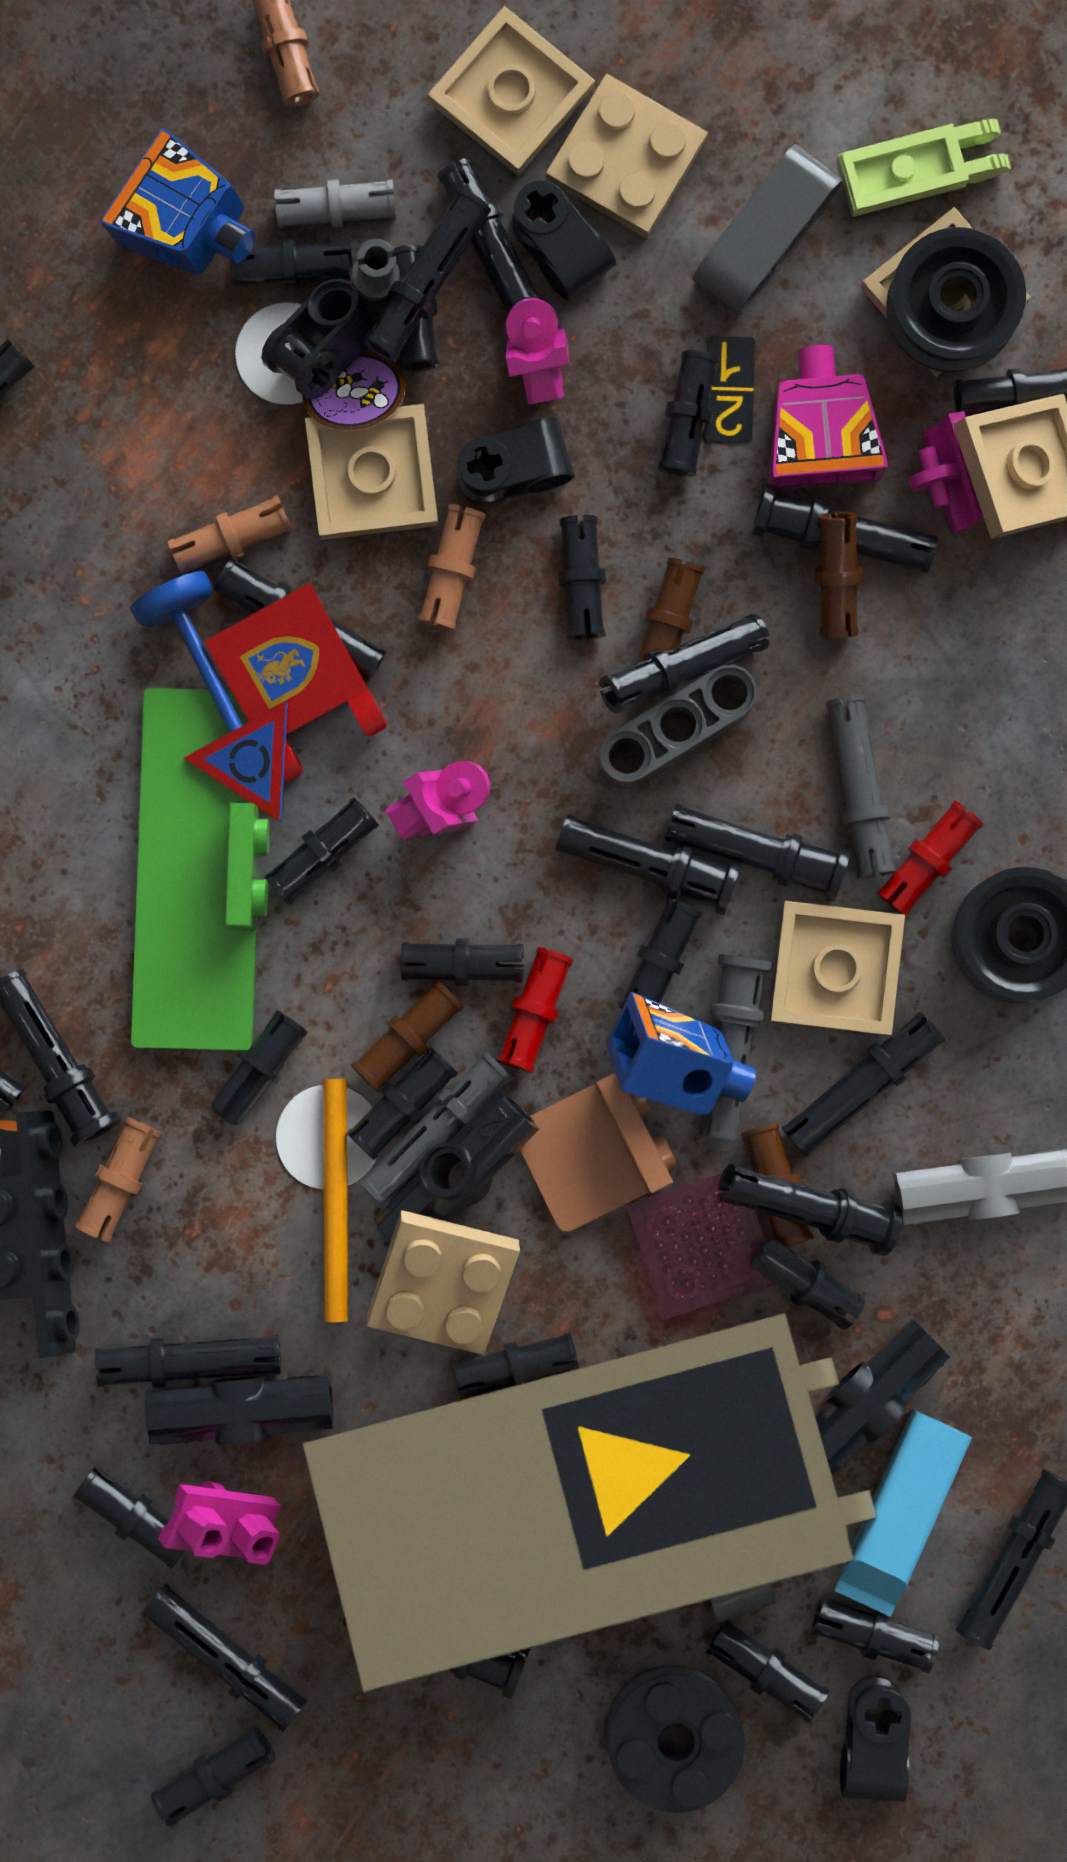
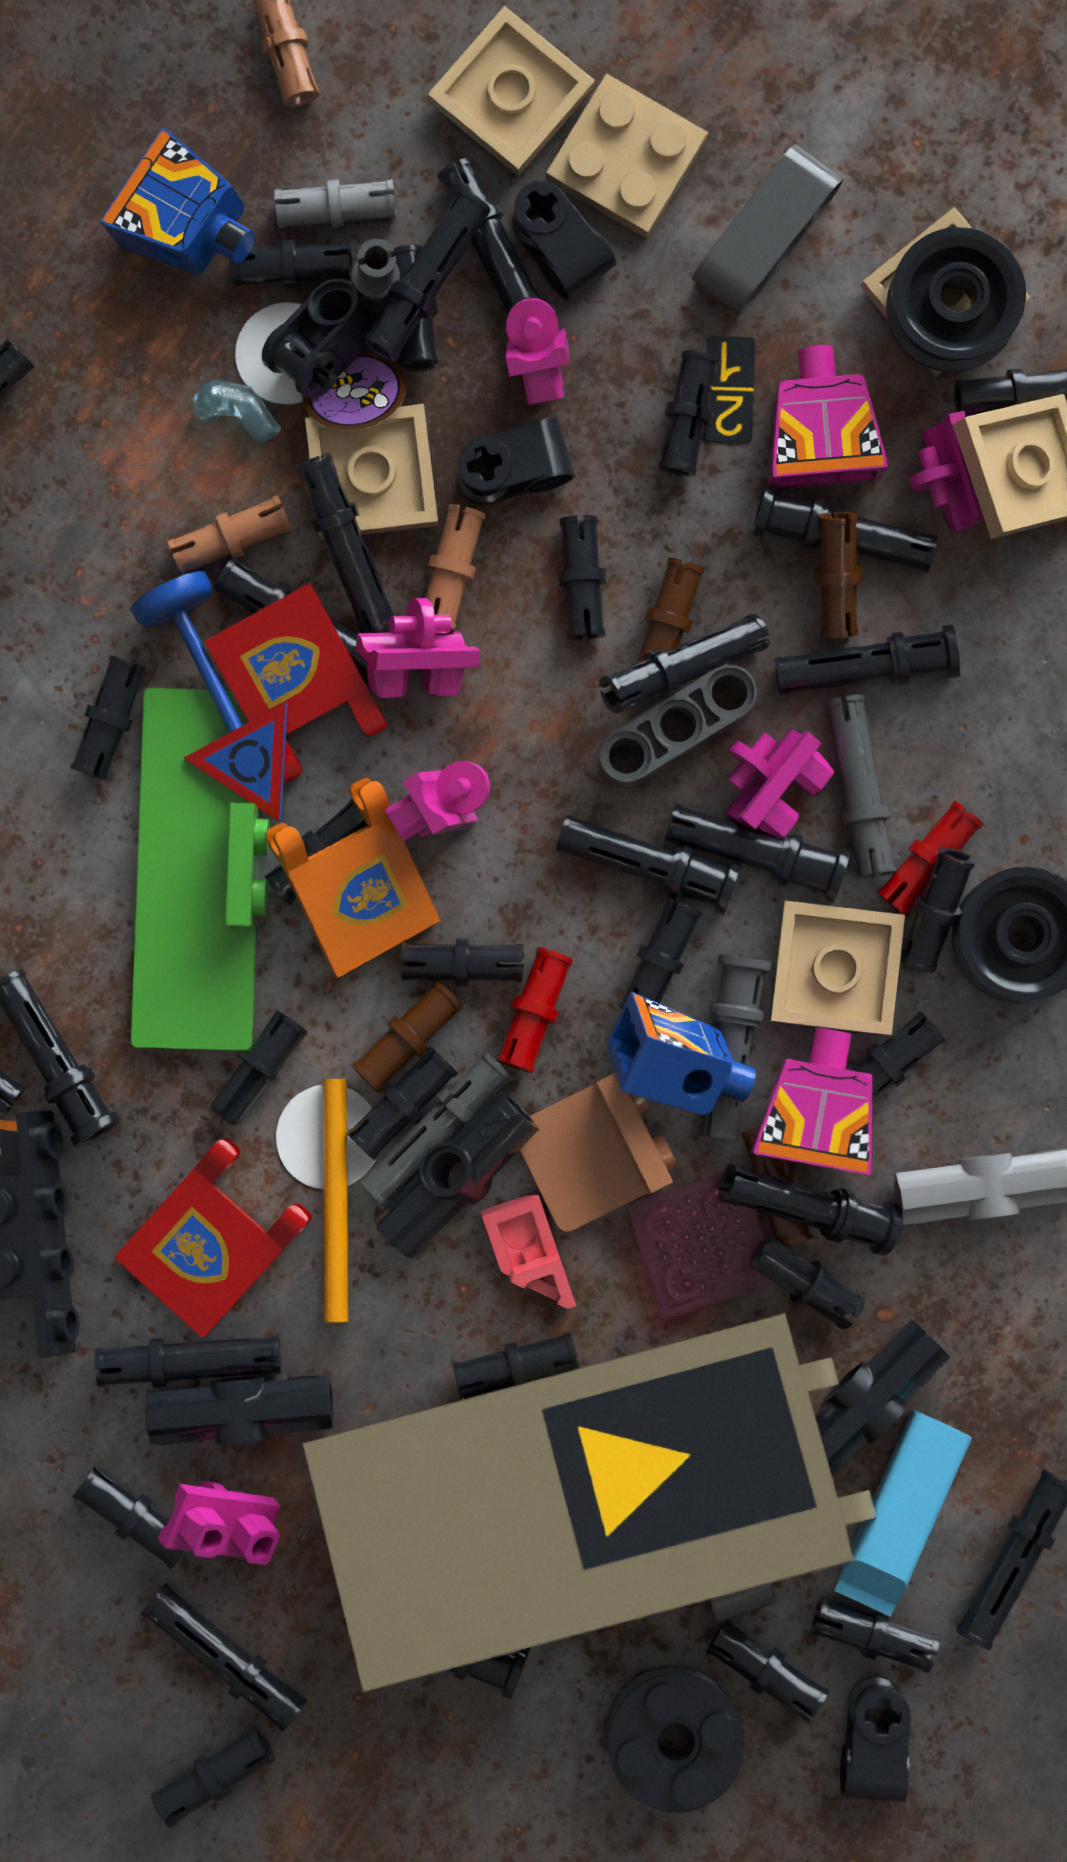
(108, 717): none -> black pin
(118, 1179): nougat pin -> none
(203, 1247): none -> red flag
(237, 401): none -> clear light blue arm
(342, 535): none -> black pin
(360, 890): none -> orange flag
(416, 642): none -> dark pink hips
(442, 1282): tan plate -> none
(527, 1247): none -> coral slope
(766, 774): none -> dark pink hips
(819, 1110): none -> torso
(895, 659): none -> black pin
(917, 166): yellowish green hinge -> none
(937, 909): none -> black pin

